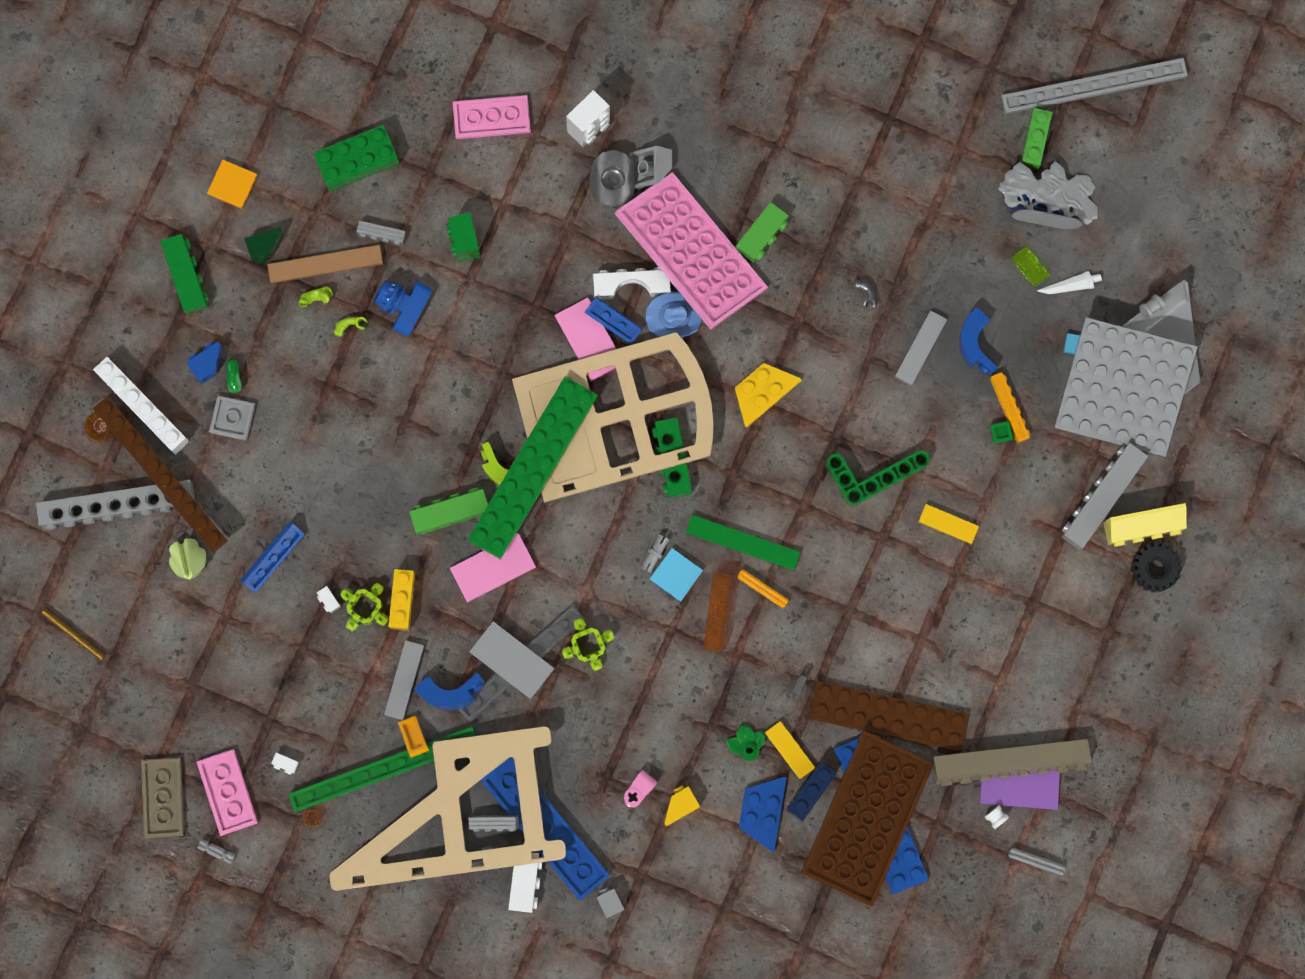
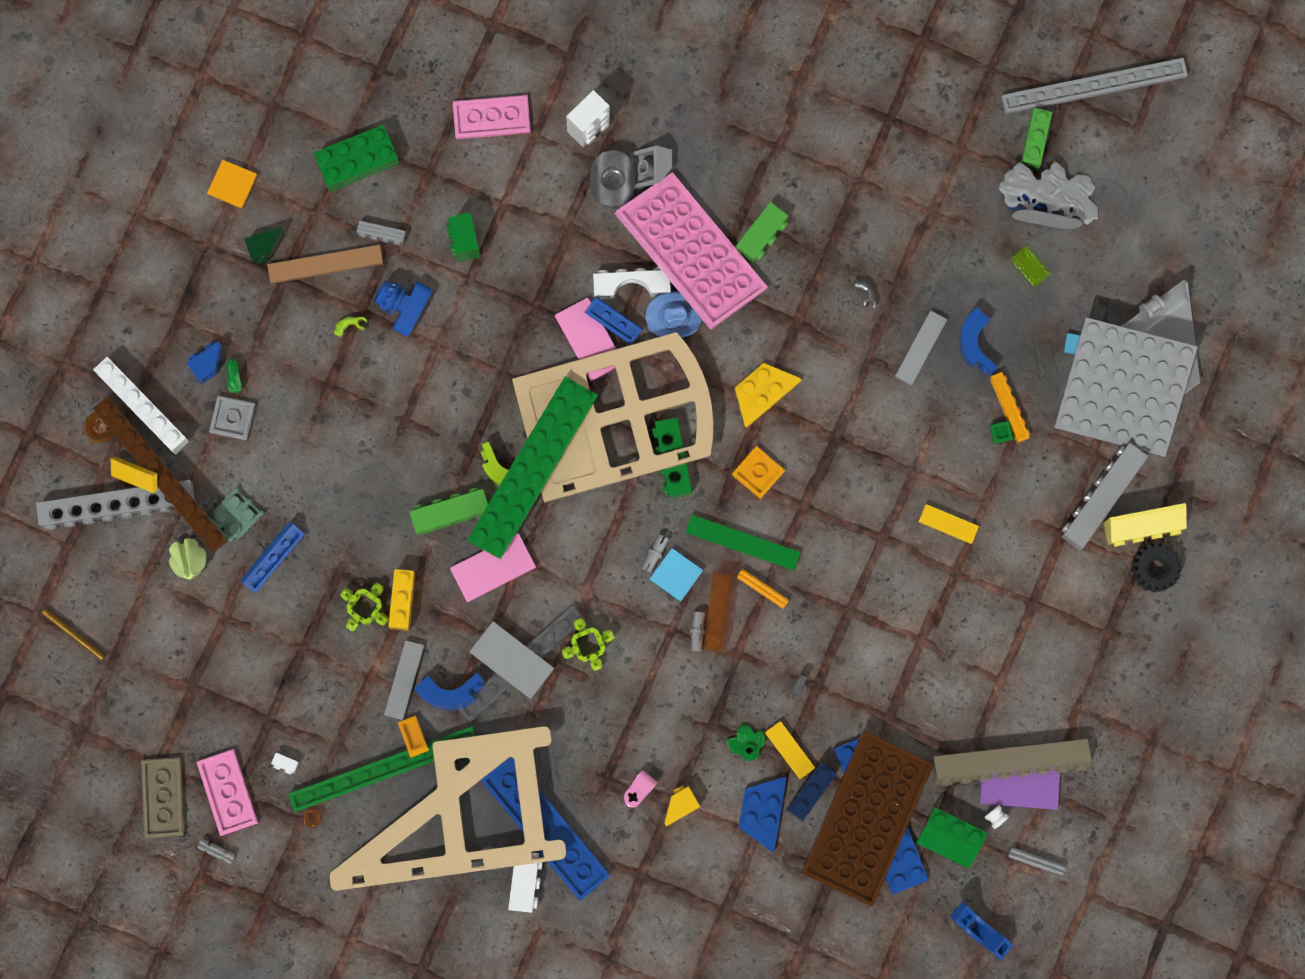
(134, 474): none -> yellow tile
(184, 275): green brick -> none
(235, 516): none -> sand green plate
(322, 294): lime piece -> none
(328, 599): white piece -> none
(491, 822): light grey piece -> none
(609, 902): light grey brick -> none
(697, 631): none -> light grey pin
(758, 472): none -> light orange tile
(876, 479): green beam -> none
(888, 716): reddish brown plate -> none
(951, 837): none -> green slope
(981, 931): none -> blue arch
(1075, 283): white bar -> none

